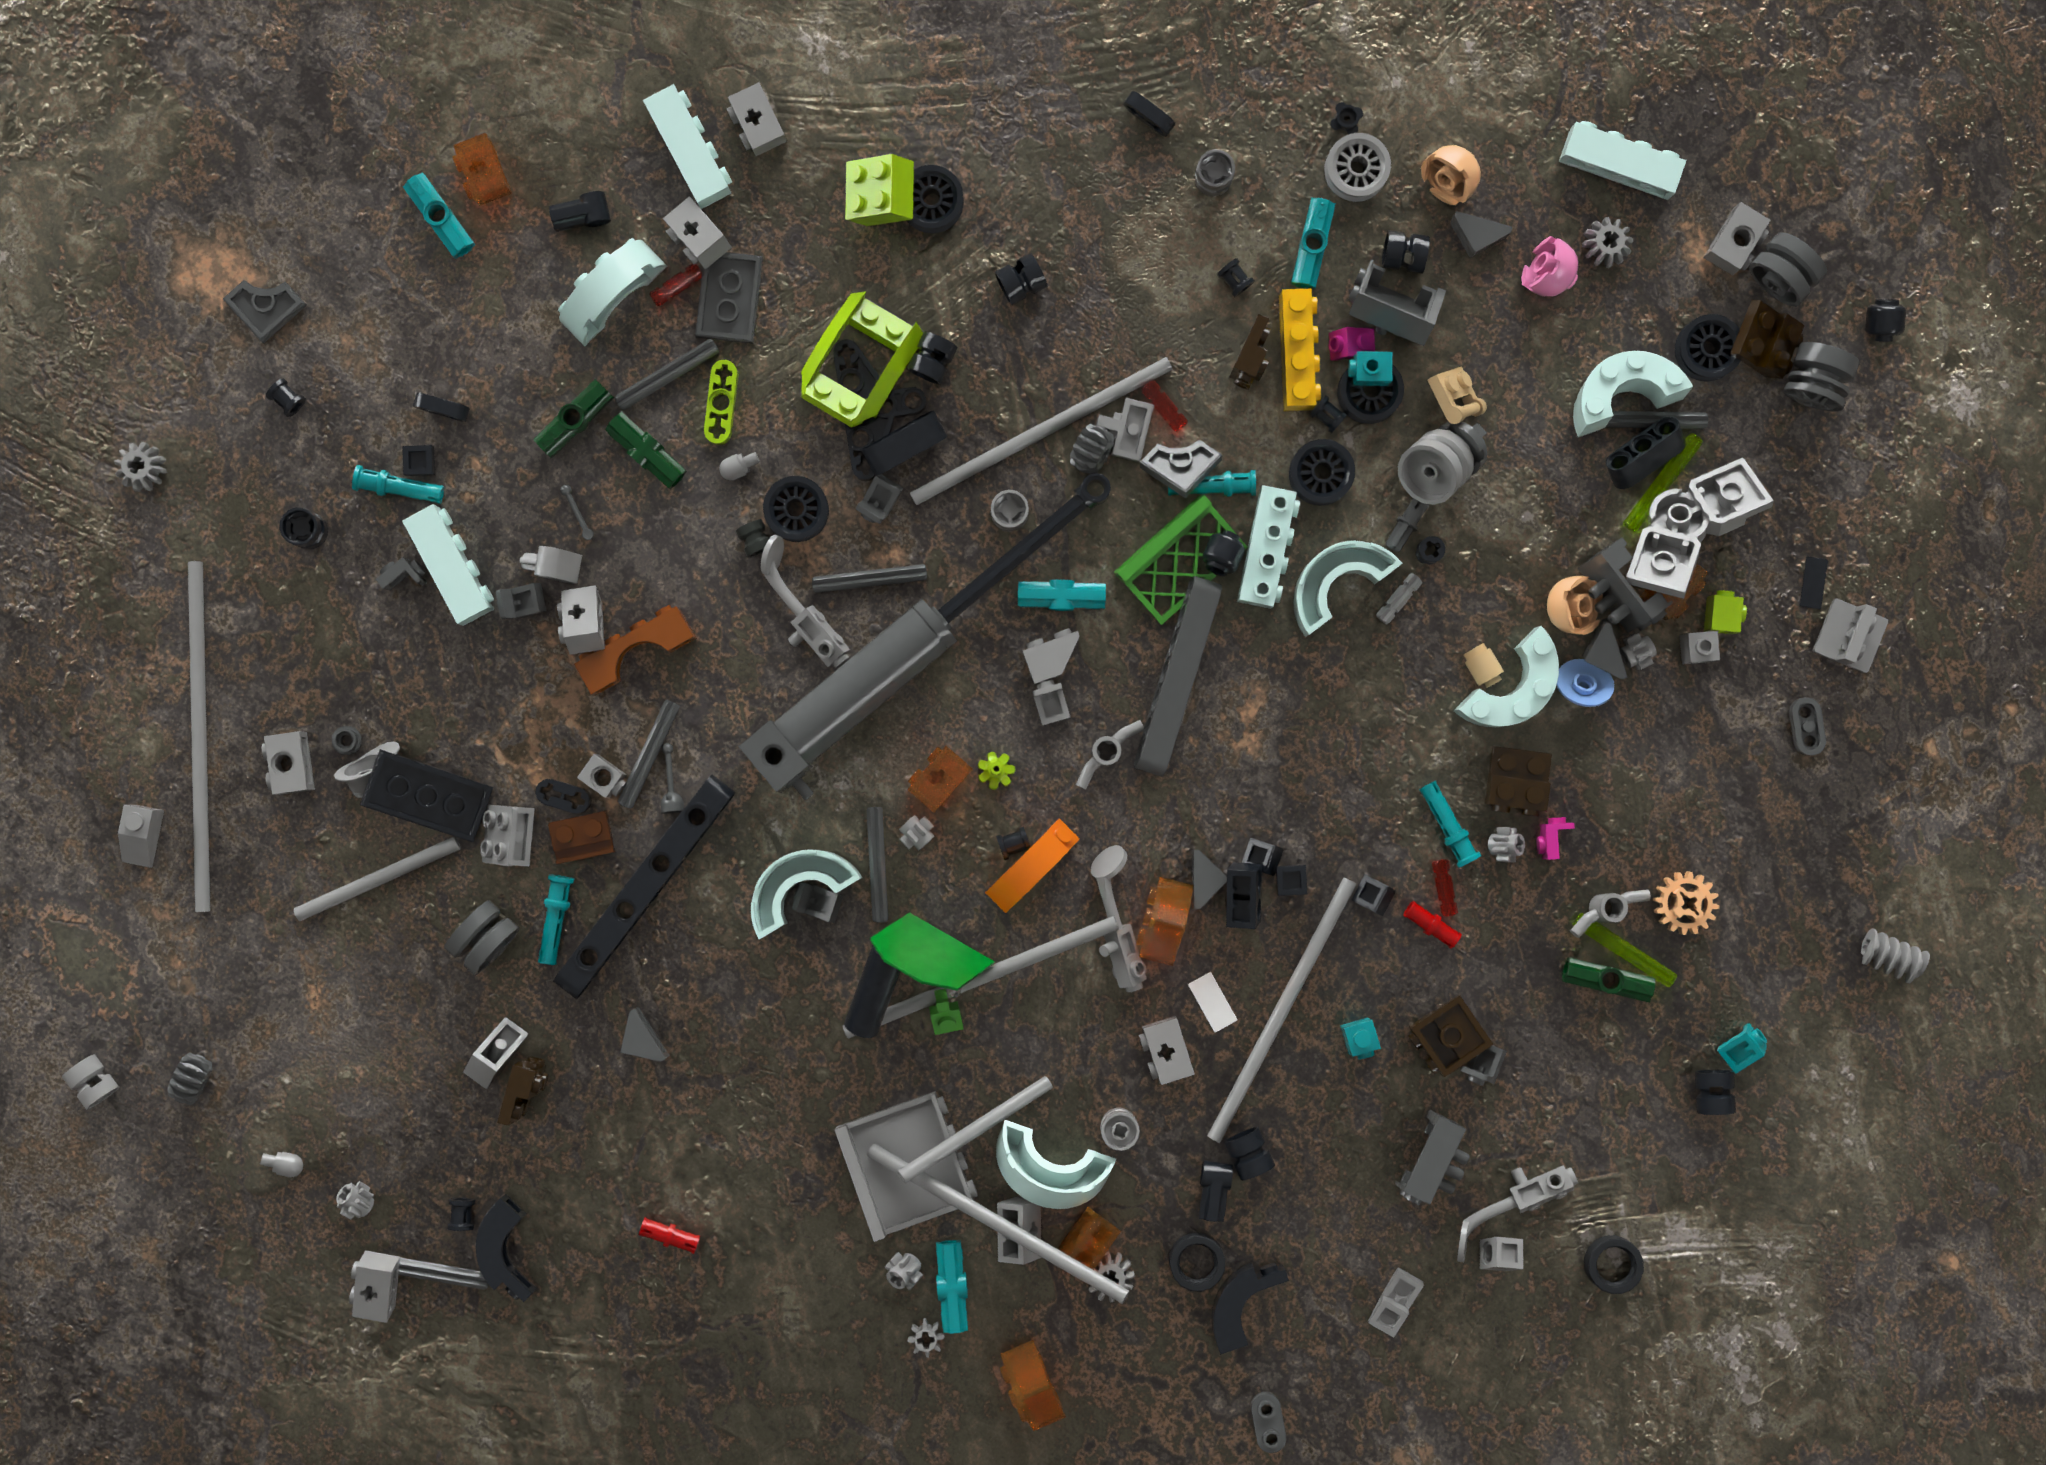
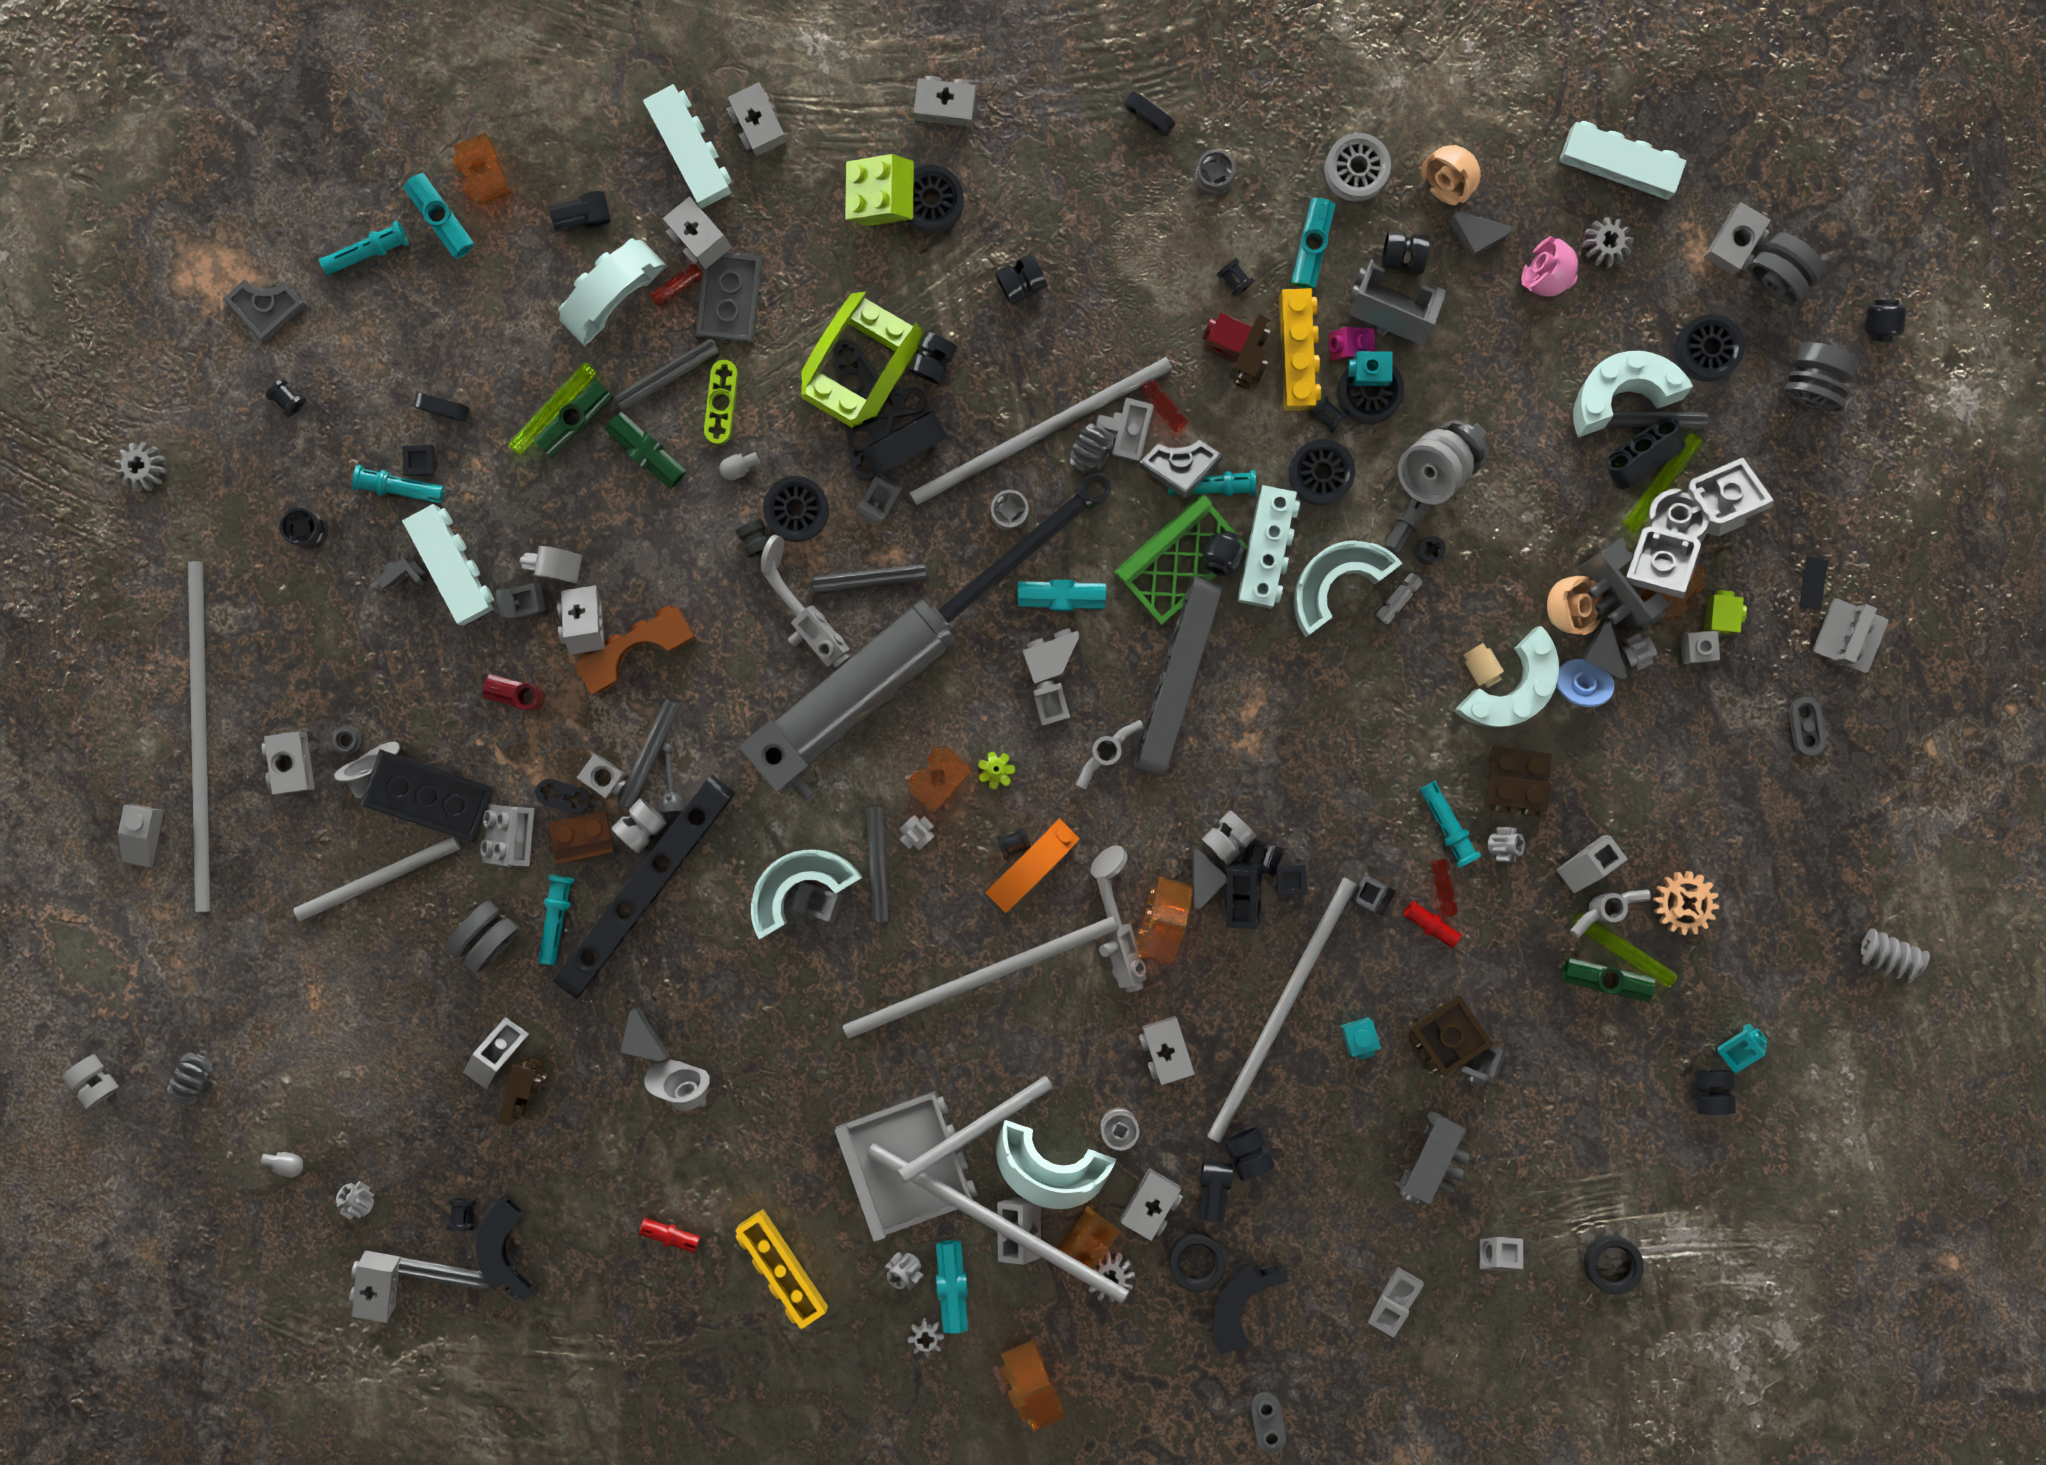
(377, 243): none -> teal pin
(511, 692): none -> dark red piece
(551, 408): none -> clear neon green axle
(587, 533): dark grey hinge -> none
(639, 825): none -> light grey wheel
(678, 1084): none -> light grey piece
(781, 1268): none -> yellow brick
(920, 953): green piece -> none
(945, 1015): bright green plate -> none
(957, 111): none -> light grey brick
(1136, 1213): none -> light grey brick
(1212, 1002): white sticker -> none
(1226, 337): none -> dark red brick
(1229, 837): none -> light grey wheel
(1342, 111): black plate -> none
(1454, 386): tan plate -> none
(1524, 1196): light grey piece -> none
(1547, 842): dark pink bracket -> none
(1591, 863): none -> light grey slope
(1768, 340): dark brown plate -> none

